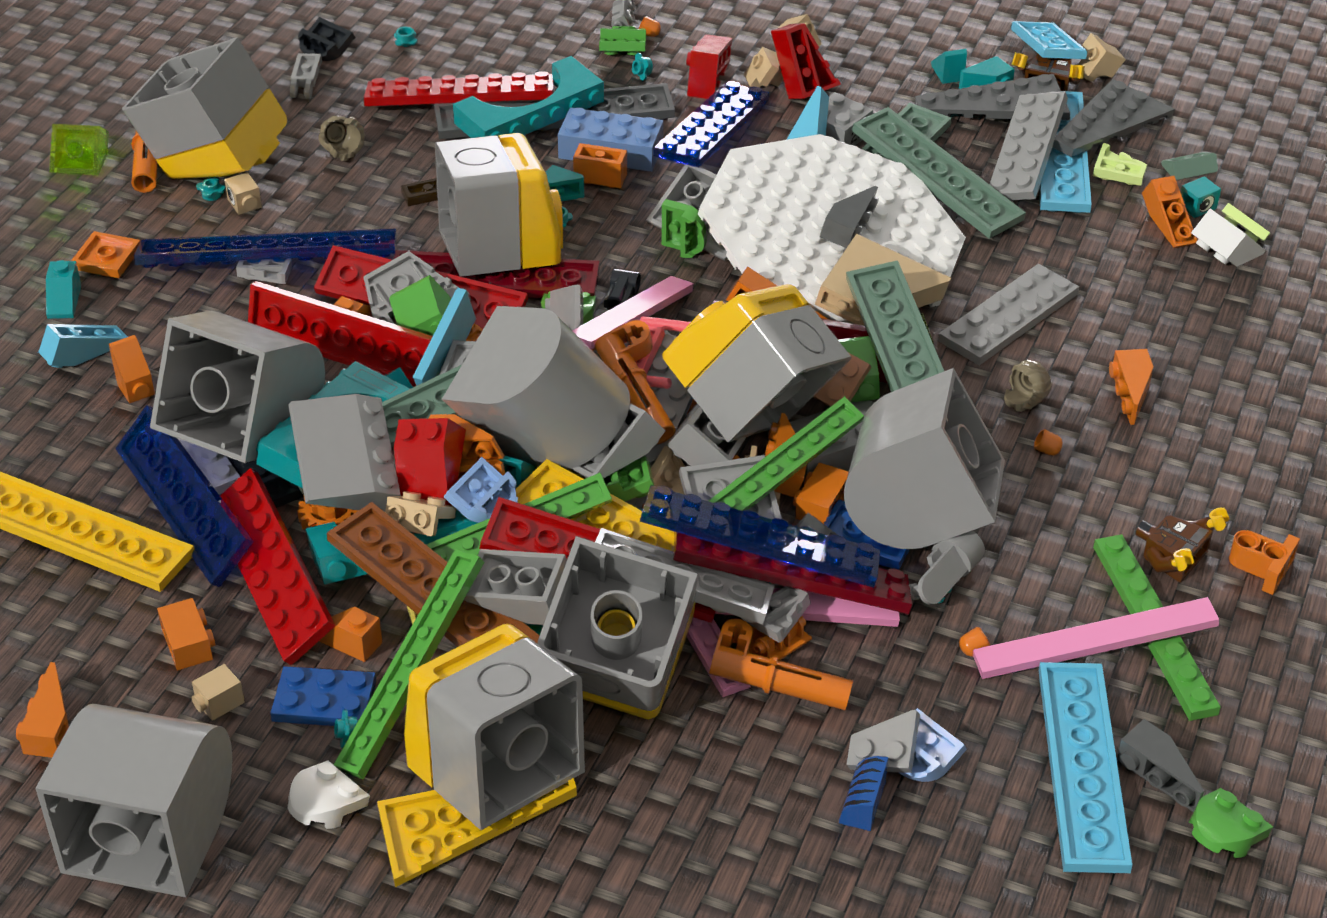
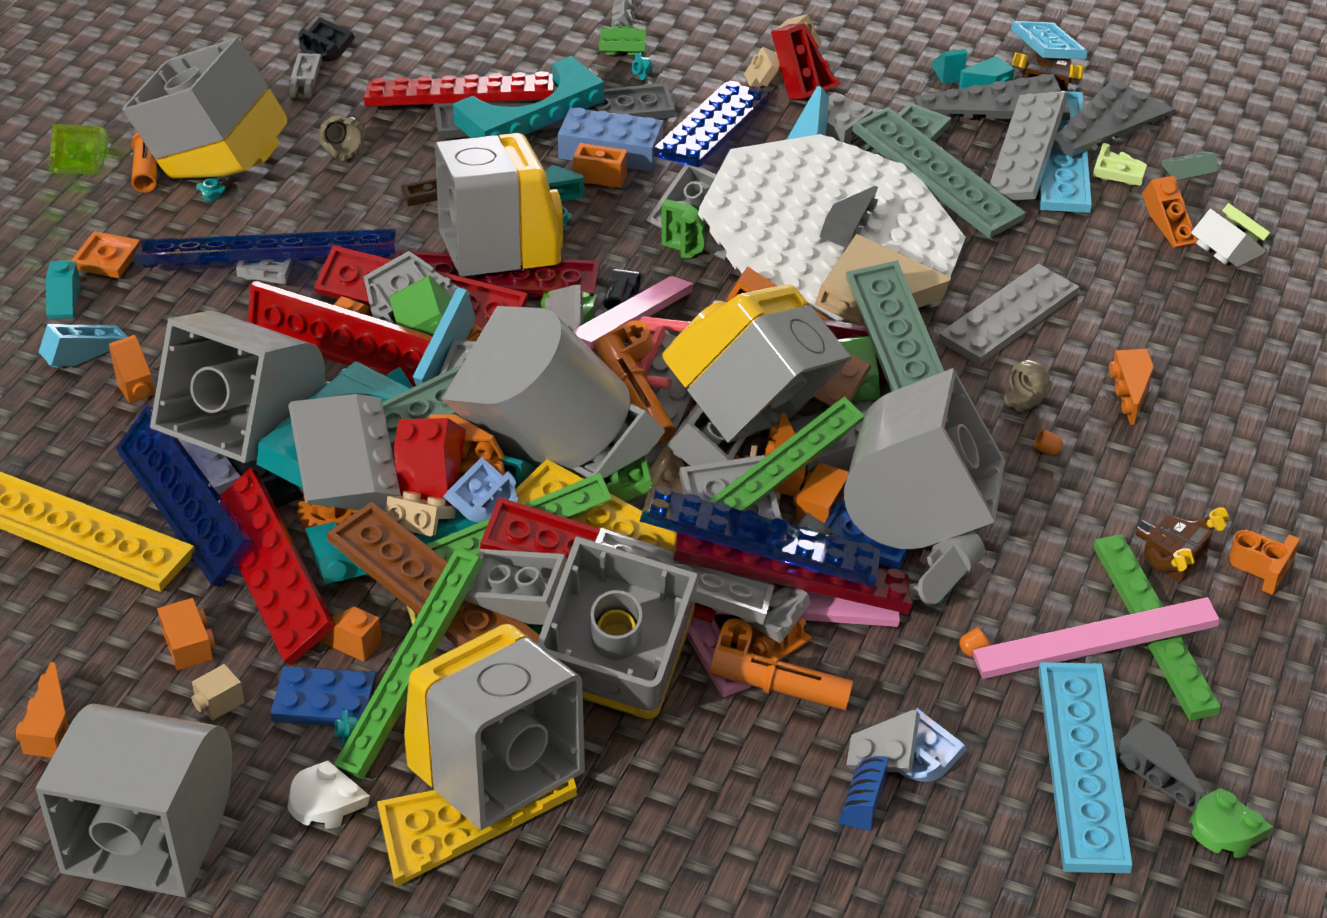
(243, 193): tan brick -> none
(405, 36): teal plate -> none
(652, 27): orange piece -> none
(706, 63): red wedge -> none
(1101, 58): tan brick -> none
(1200, 196): teal brick -> none

